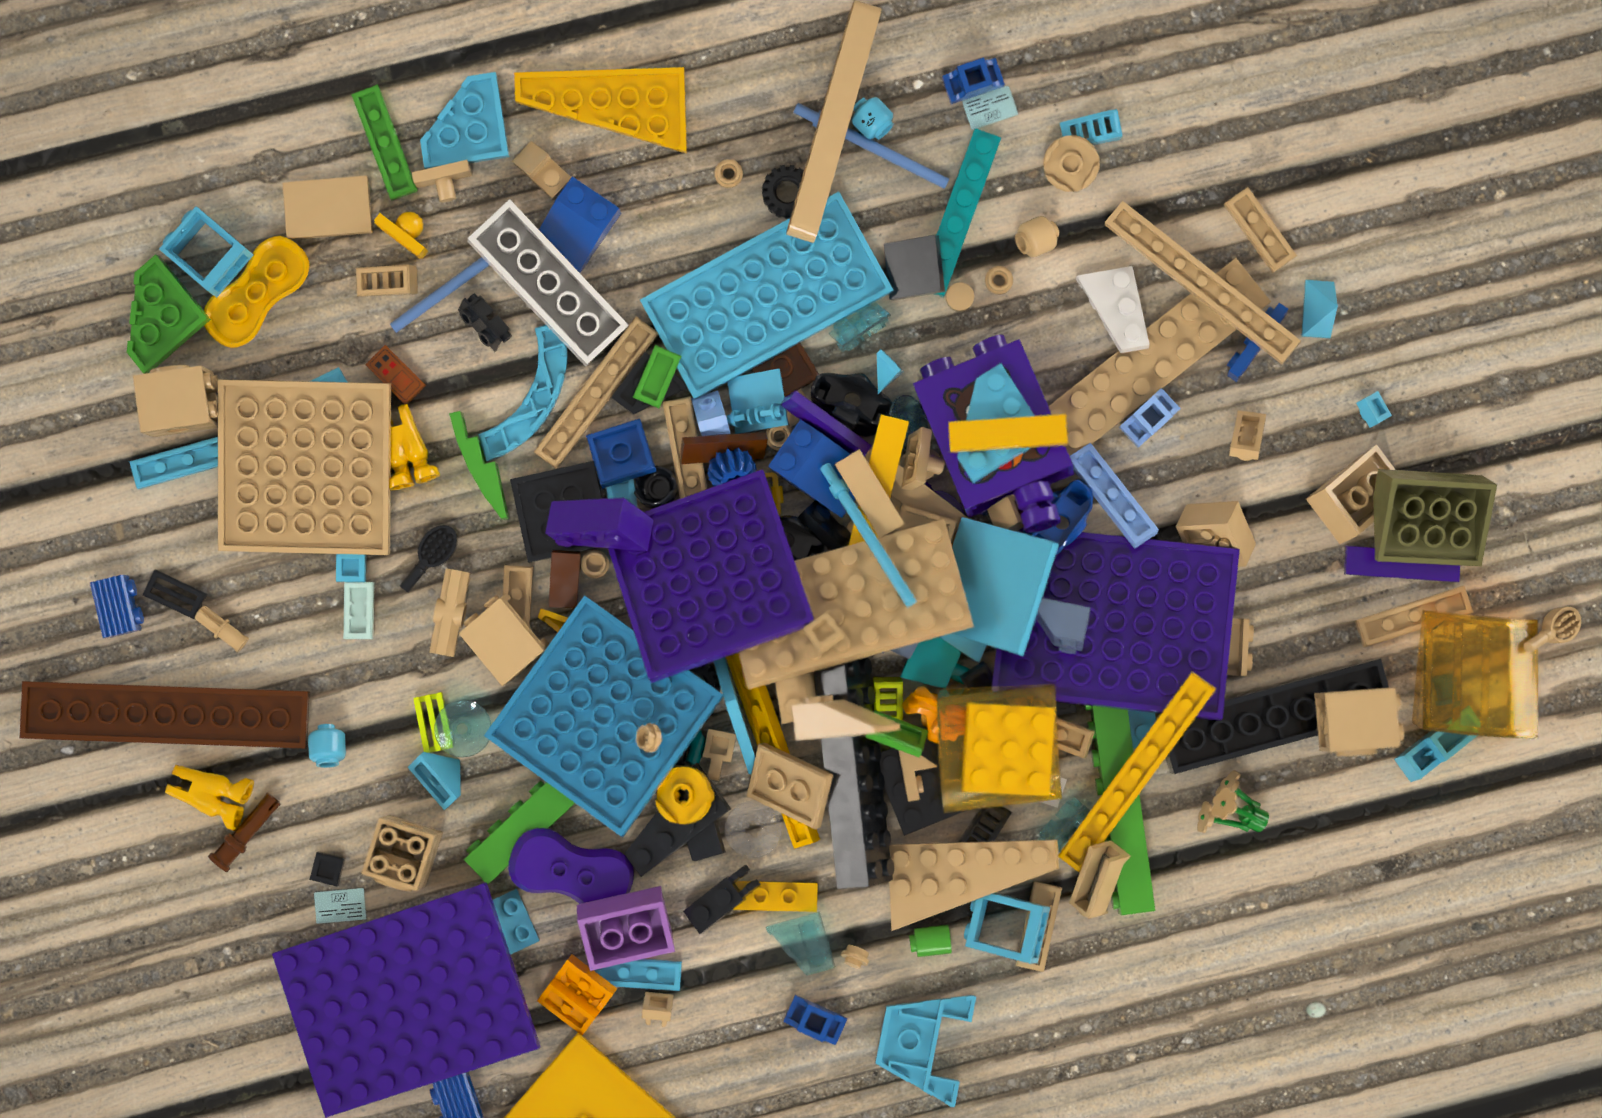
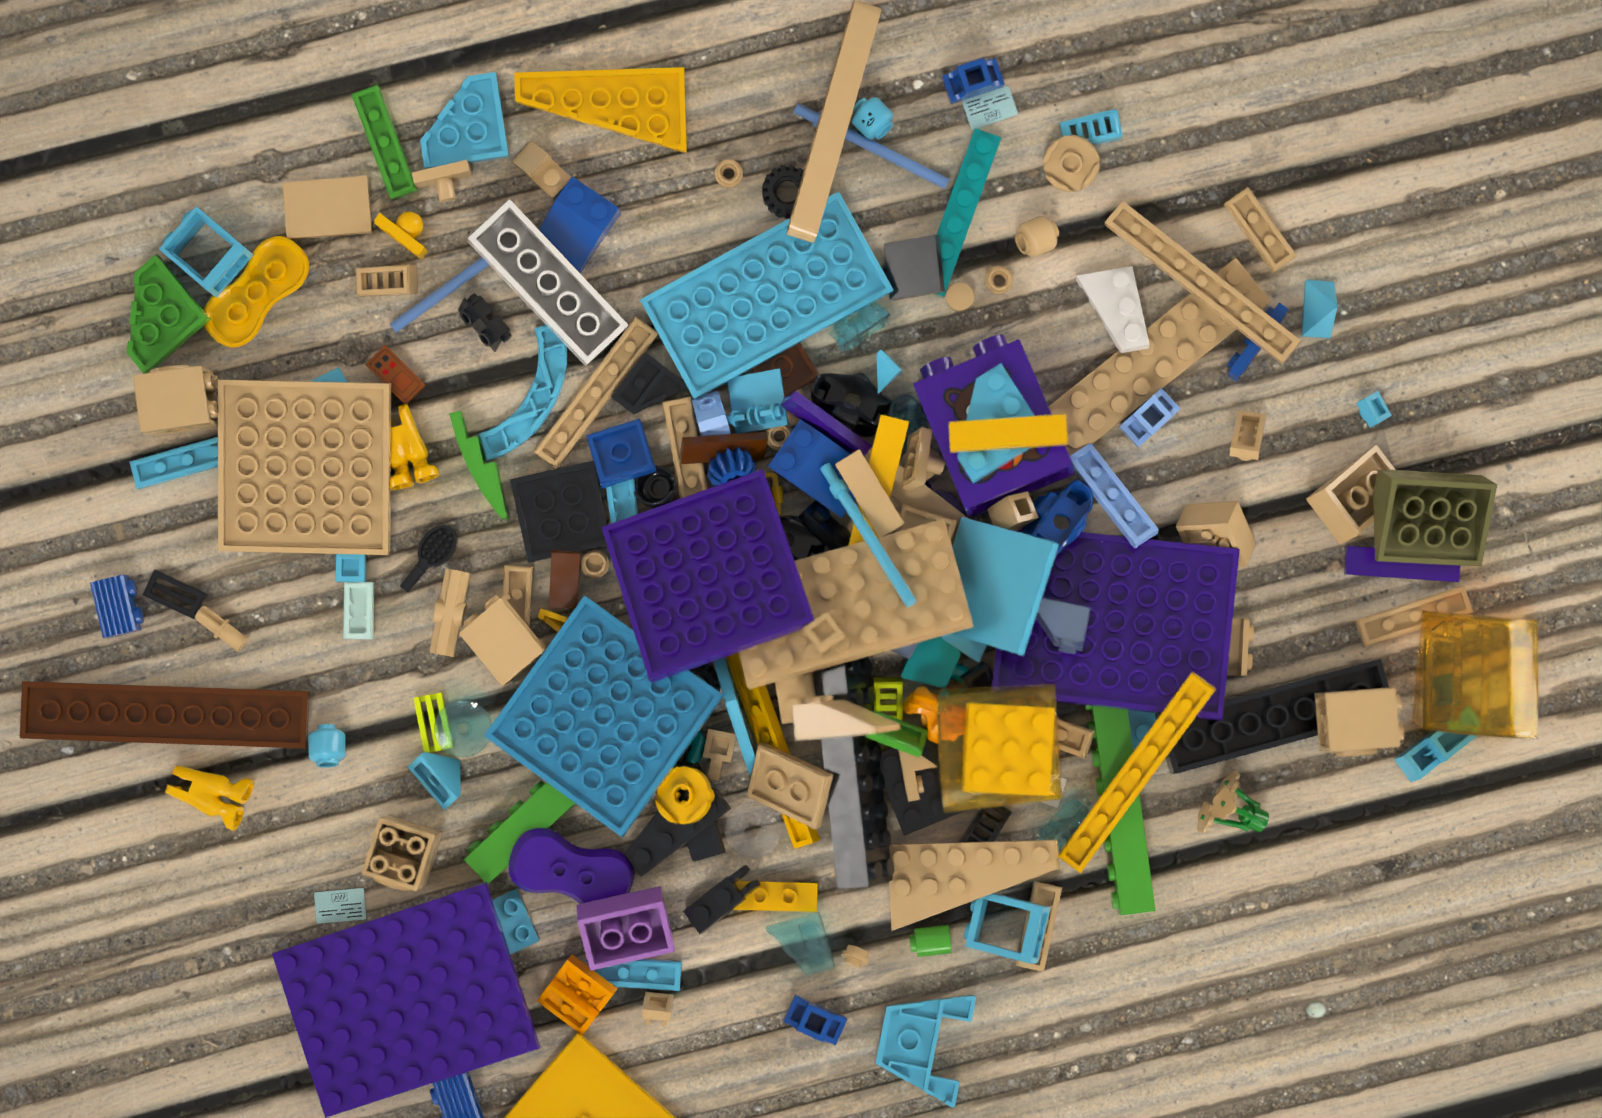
(236, 842): reddish brown pin -> none
(327, 868): black tile -> none
(599, 523): dark purple wedge -> none
(648, 737): tan plate -> none
(657, 376): bright green tile -> none
(1037, 508): dark purple wheel -> none
(1098, 879): tan window -> none
(1557, 627): tan piece -> none

